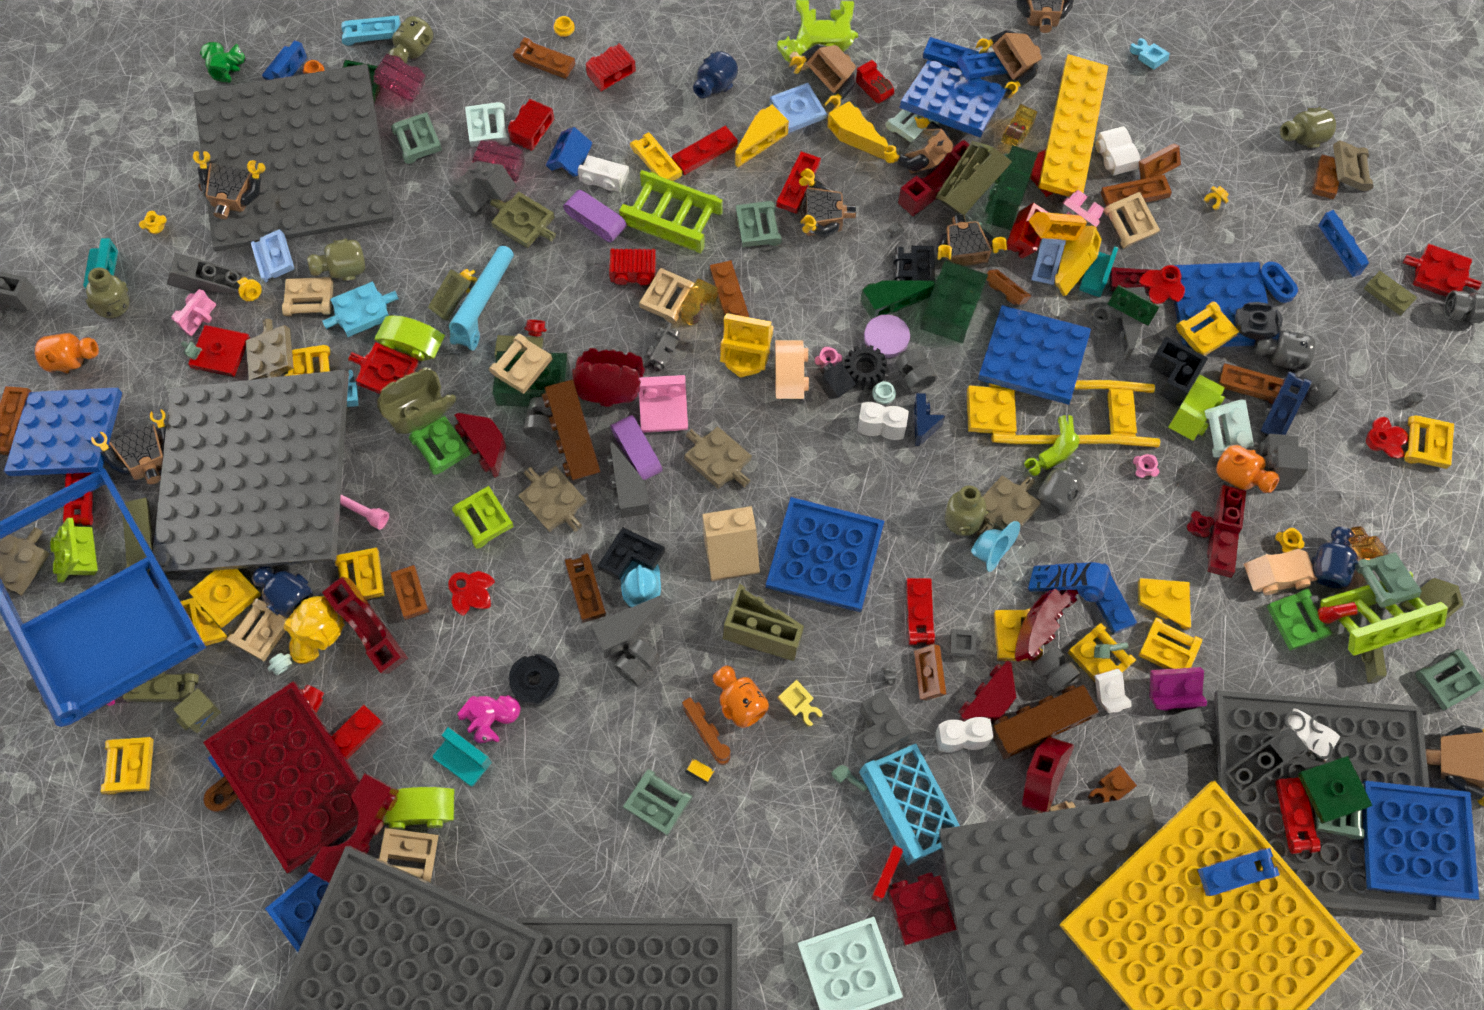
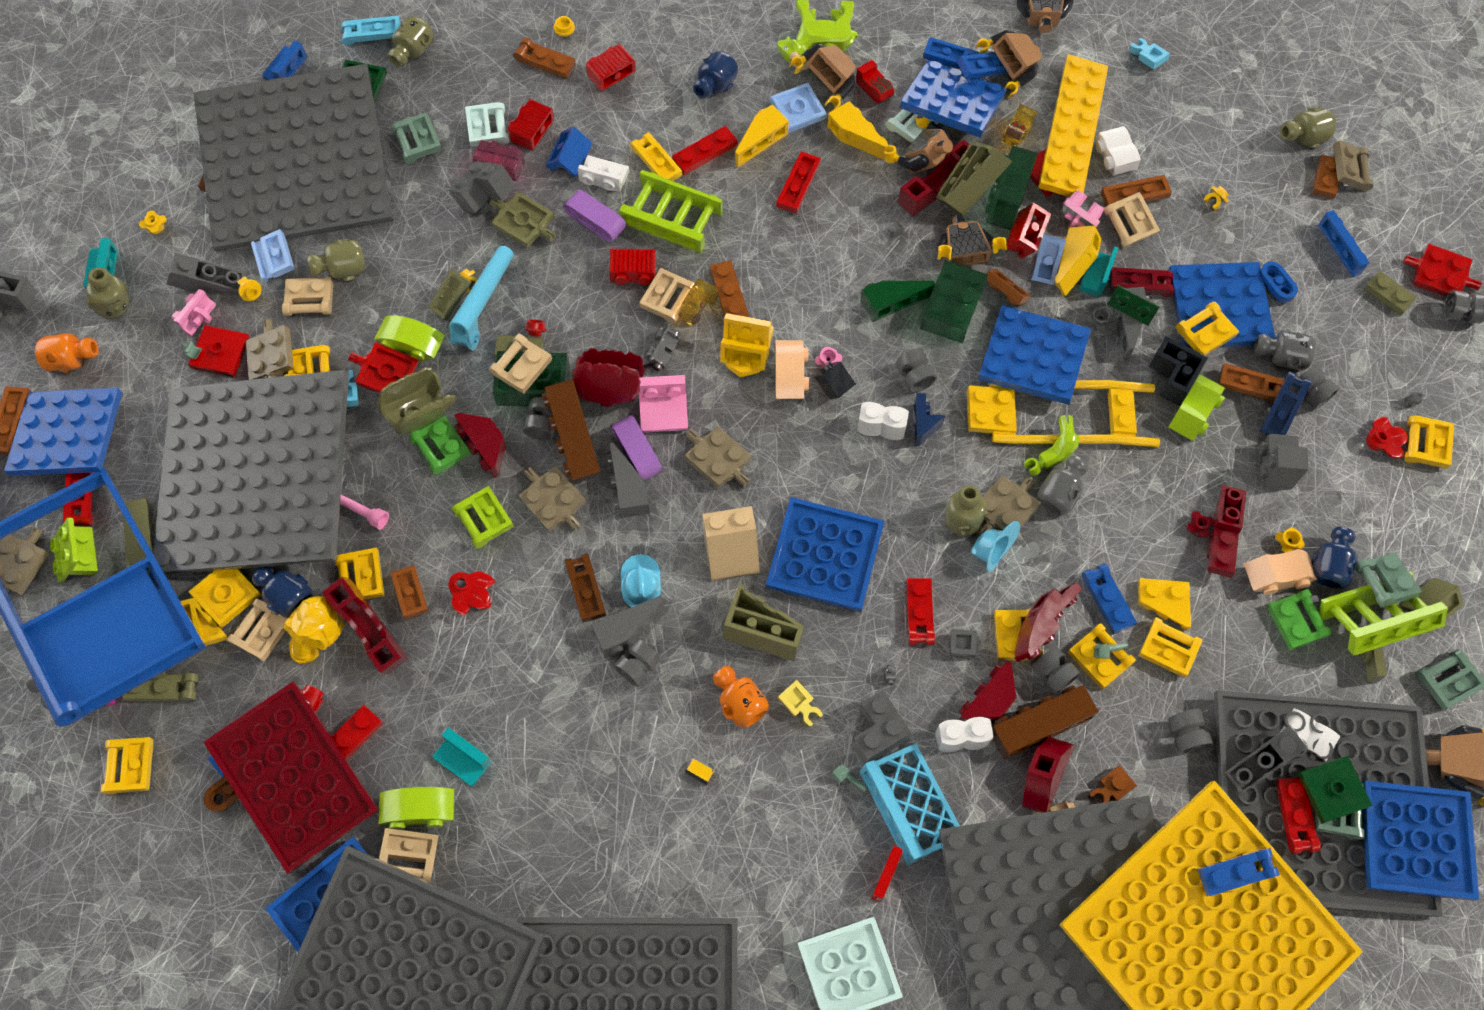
(137, 452): torso -> none
(196, 711): olive brick -> none
(221, 62): green animal -> none
(228, 186): torso -> none
(280, 663): light aqua plate -> none
(312, 66): orange plate -> none
(359, 309): medium azure plate -> none
(372, 801): dark red arch -> none
(399, 77): clear pink brick -> none
(484, 711): dark pink animal -> none
(537, 693): black plate -> none
(628, 548): black plate -> none
(653, 809): sand green plate -> none
(706, 731): dark orange plate -> none
(750, 224): sand green plate -> none
(823, 208): torso -> none
(870, 356): black tyre -> none
(884, 393): light aqua plate -> none
(887, 334): lavender tile -> none
(921, 263): black plate -> none
(921, 909): dark red plate -> none
(930, 672): dark orange plate -> none
(1057, 225): light orange brick -> none
(1087, 578): blue door -> none
(1111, 691): white bracket -> none
(1150, 461): bright pink plate -> none
(1160, 162): dark orange plate -> none
(1162, 287): red plate -> none
(1177, 688): magenta bracket -> none
(1235, 425): light aqua plate -> none
(1245, 469): orange piece -> none
(1258, 321): black tile -> none
(1331, 614): red arm -> none
(1366, 546): clear orange plate -> none

